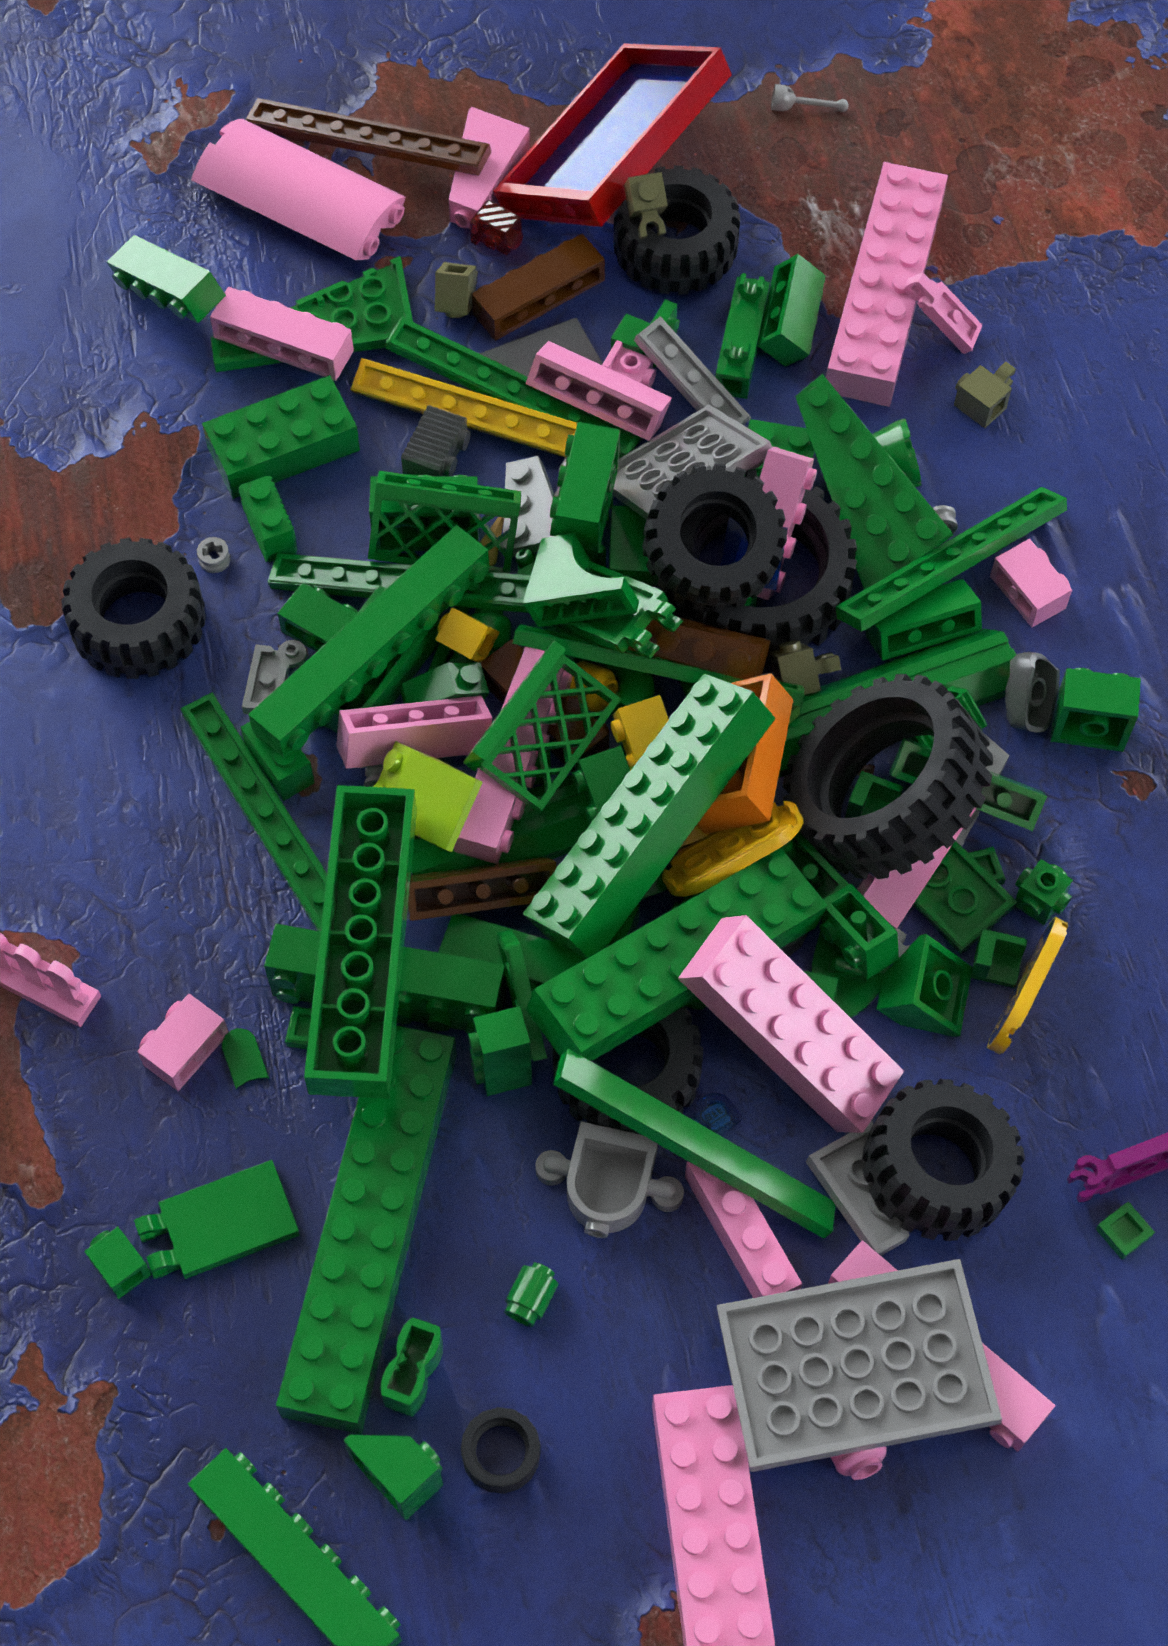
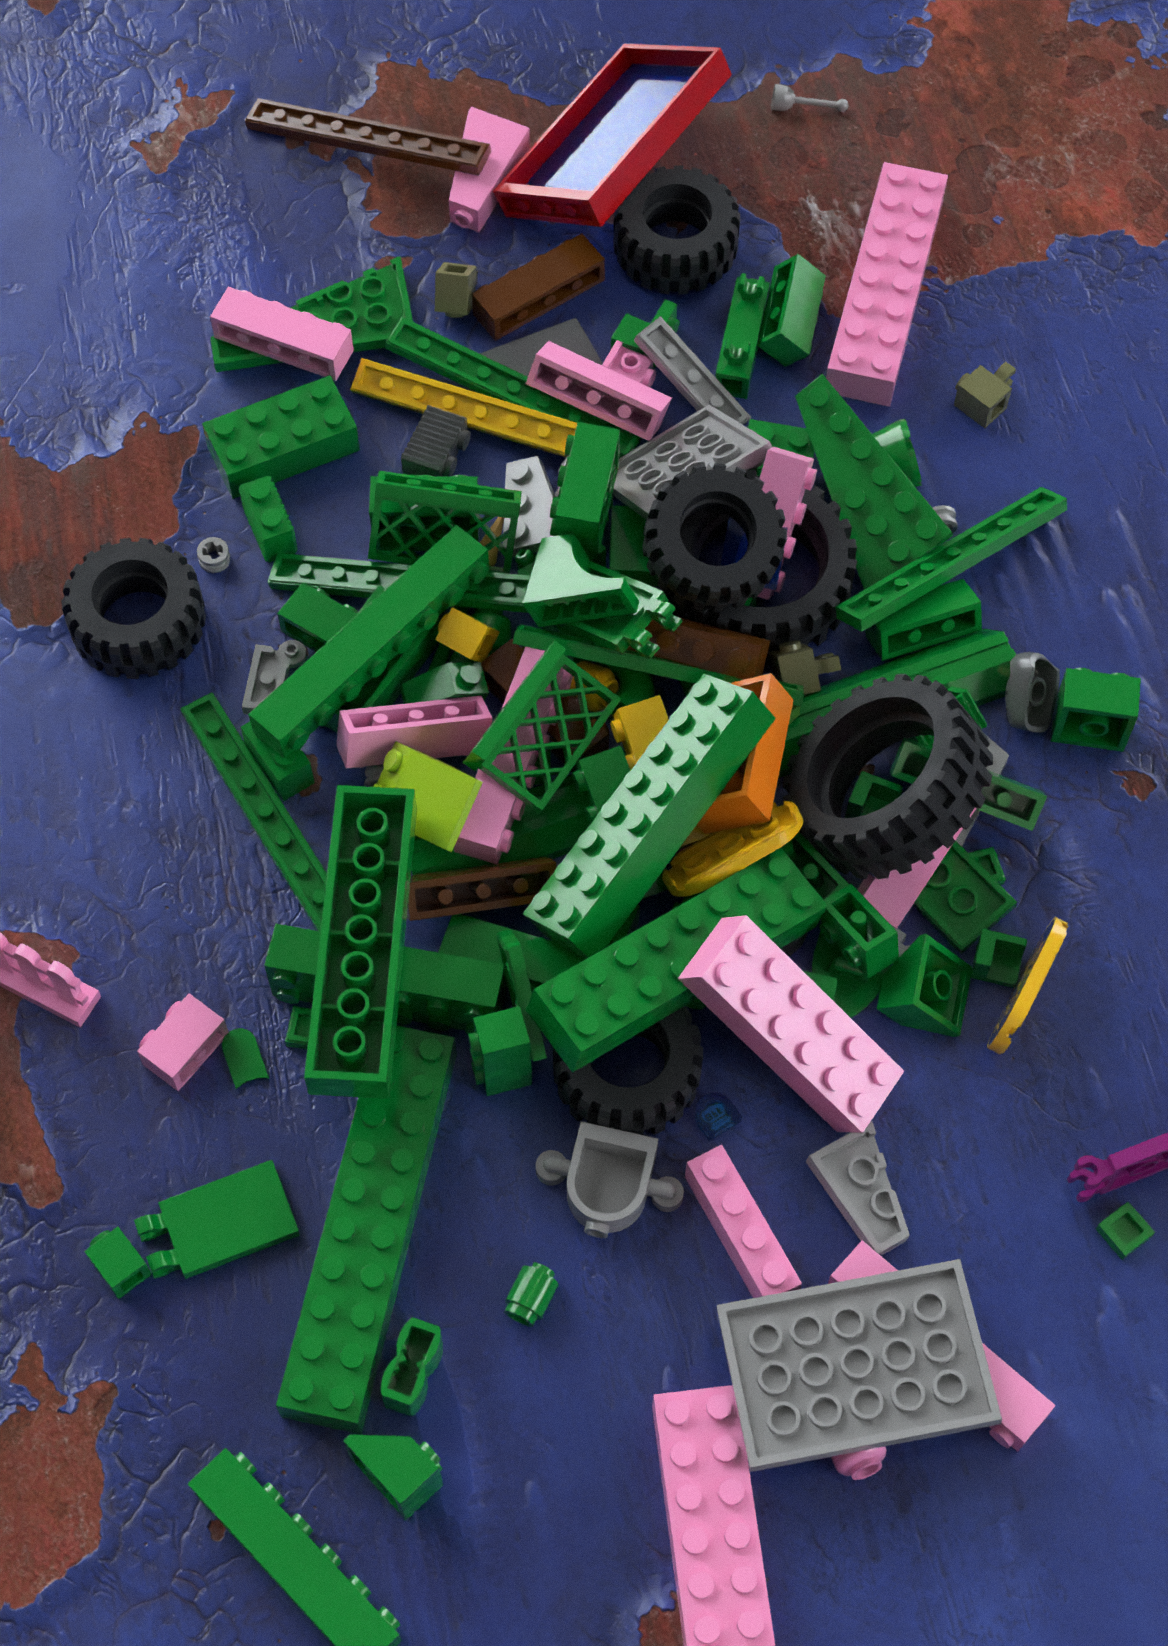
(165, 279): brick -> none
(299, 189): bright pink cylinder -> none
(472, 1434): black tyre -> none
(496, 228): clear red brick -> none
(646, 200): olive brick -> none
(695, 1143): green tile -> none
(945, 311): bright pink hinge -> none
(968, 1122): black tyre -> none
(1031, 582): bright pink brick -> none
(1043, 891): green brick -> none

